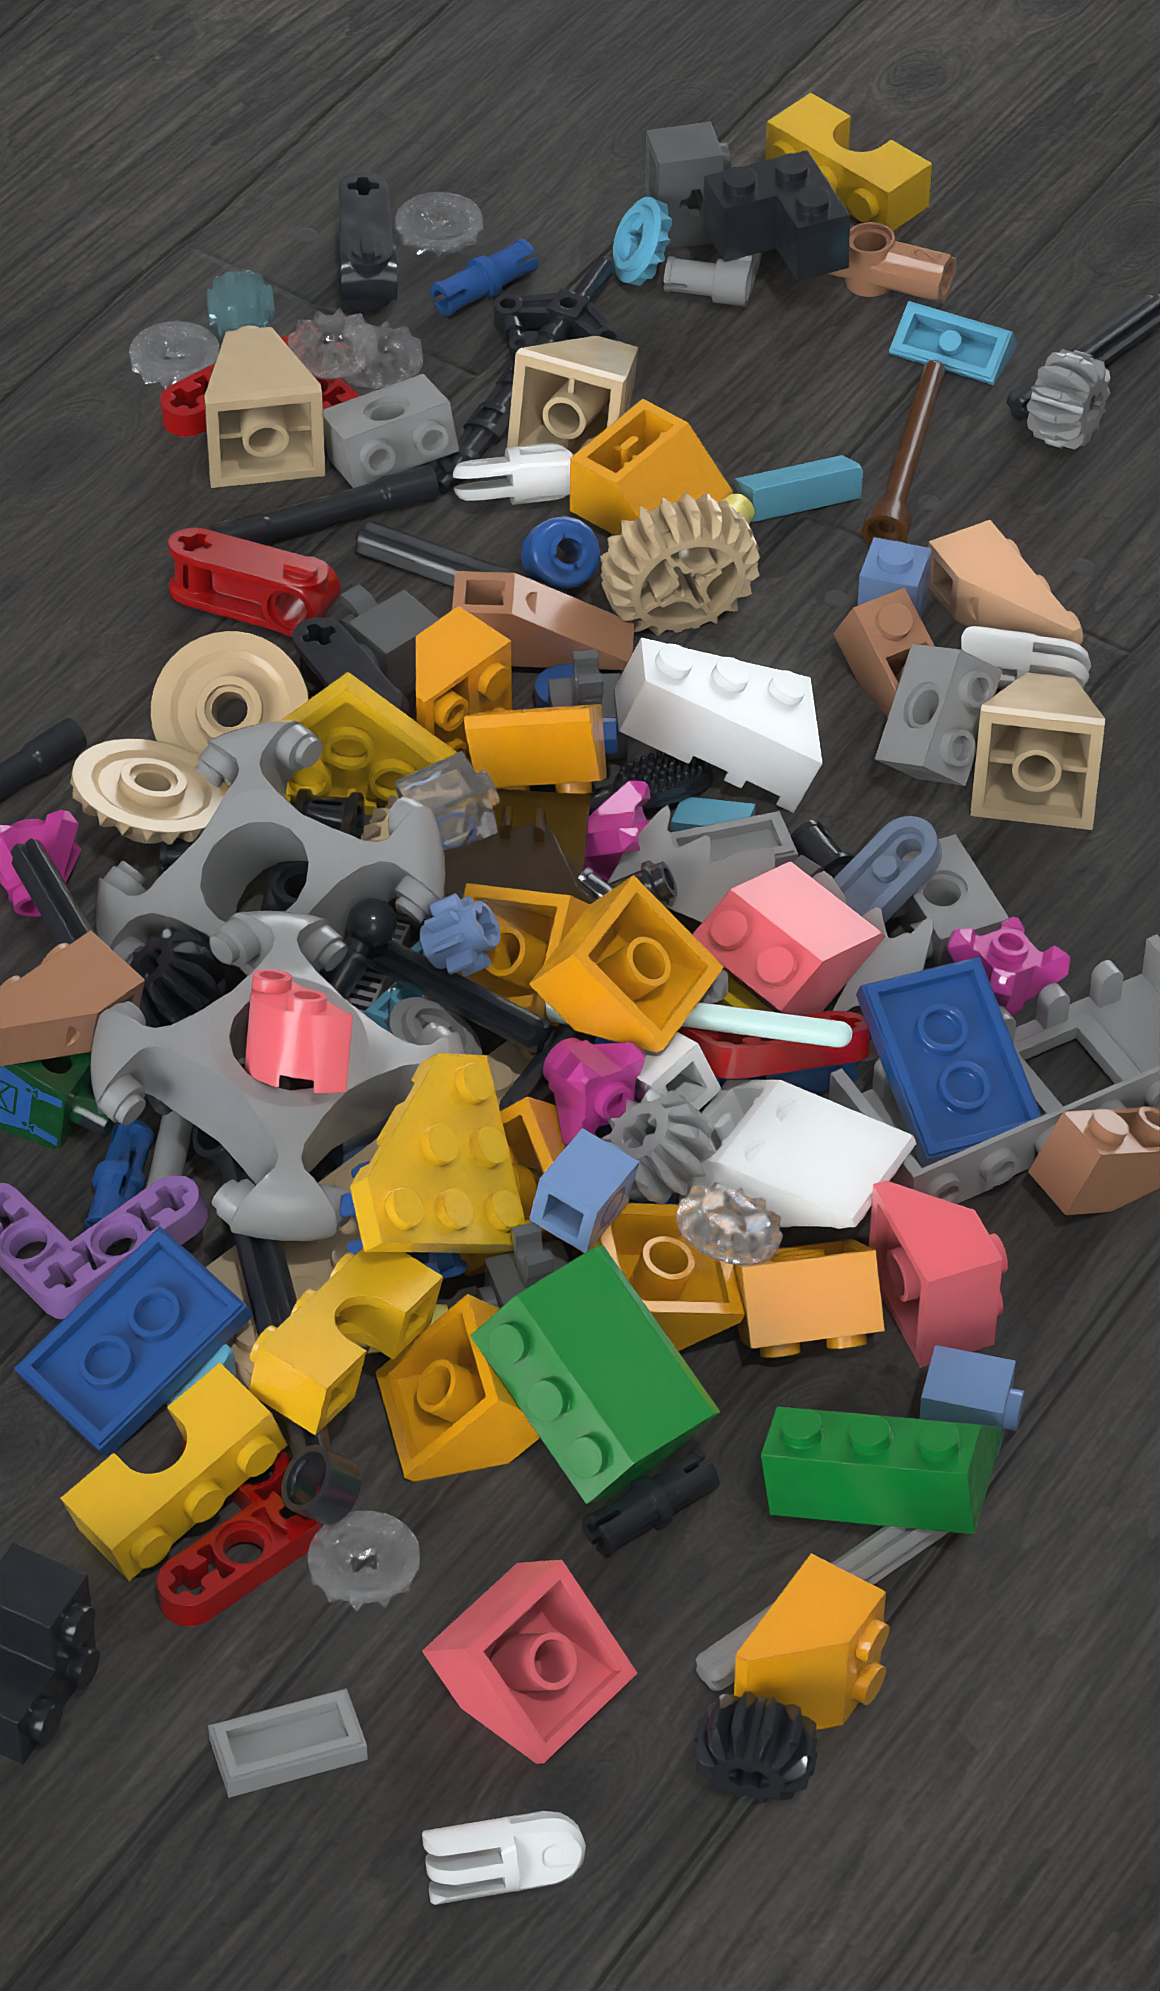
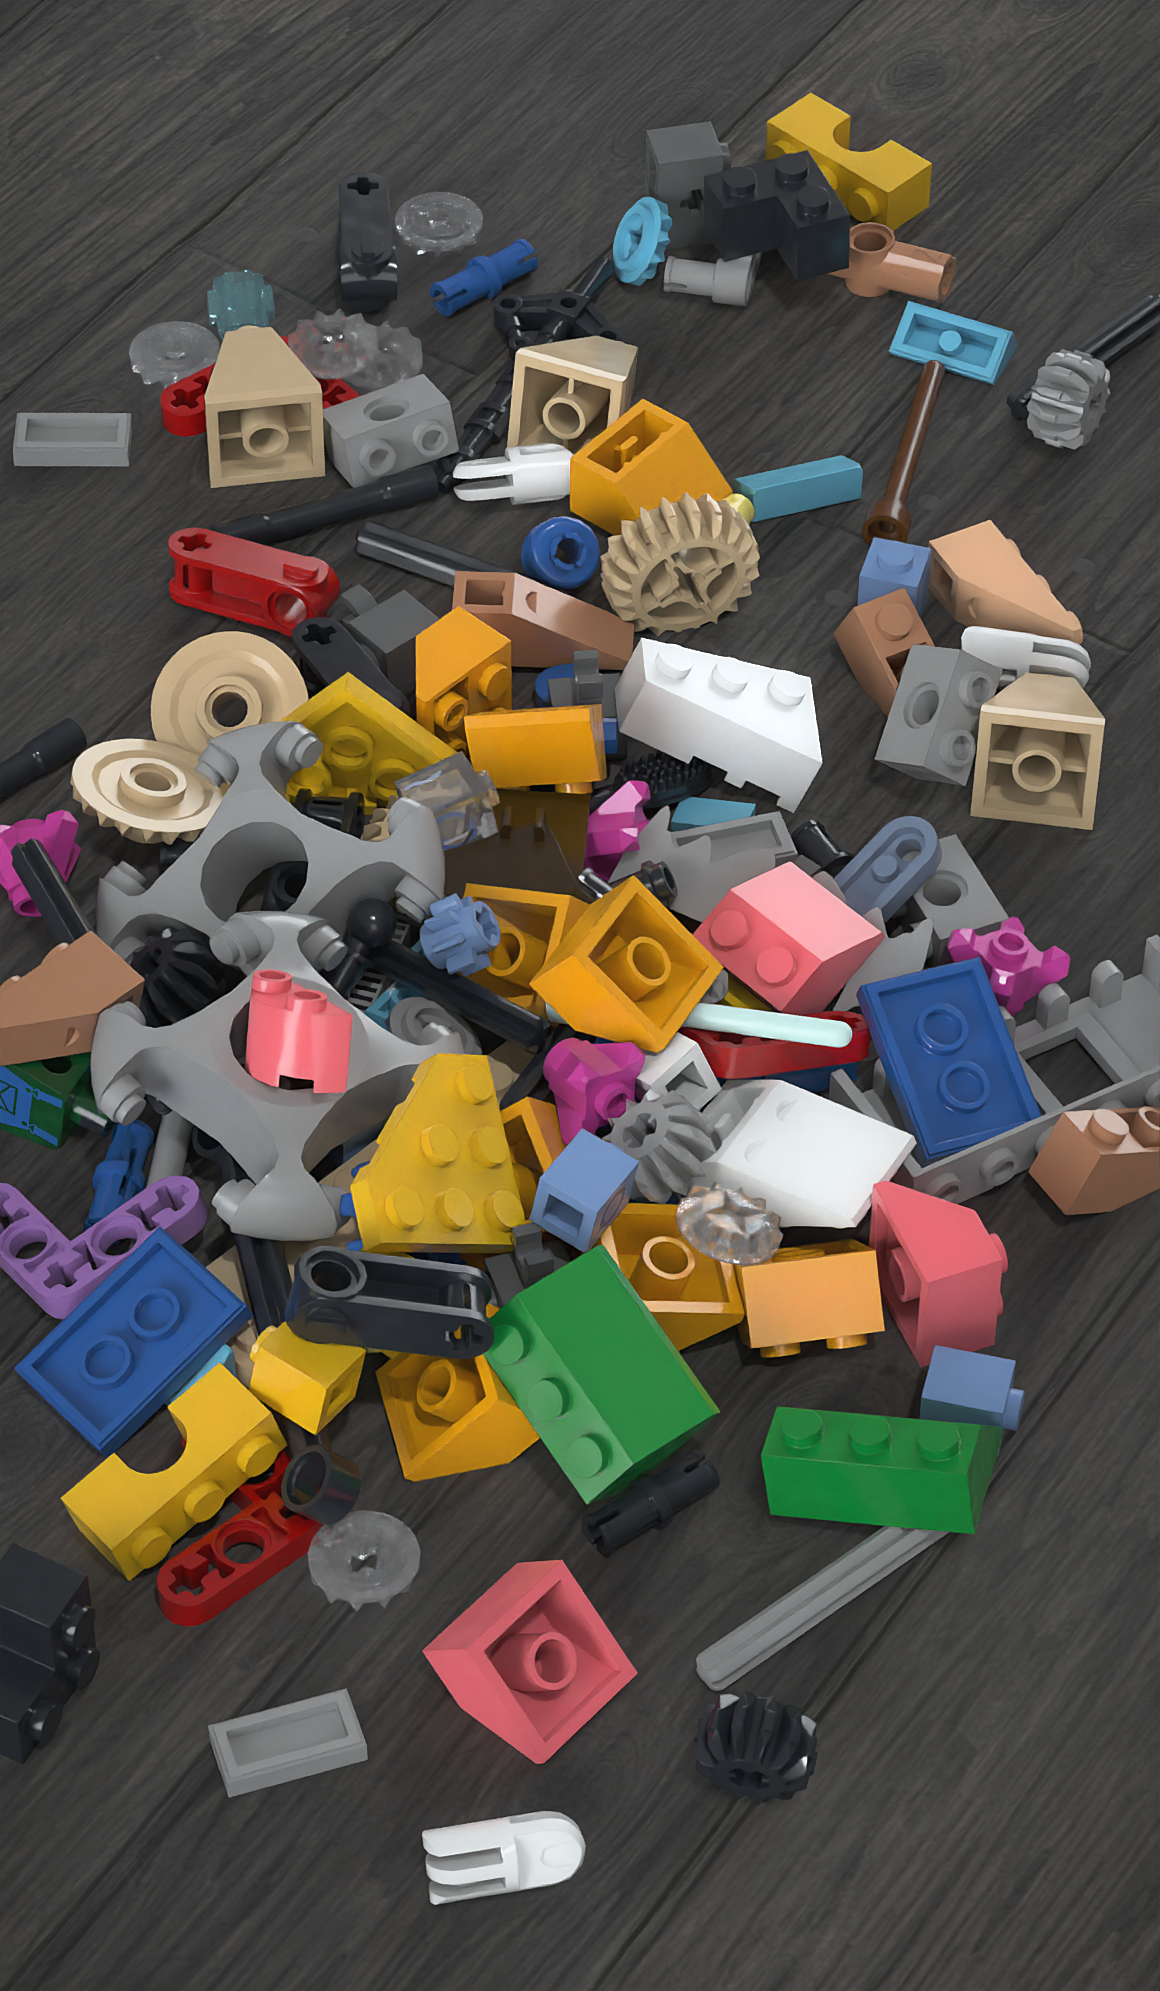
(72, 439): none -> light grey tile
(390, 1303): none -> black piece
(818, 1645): light orange slope -> none

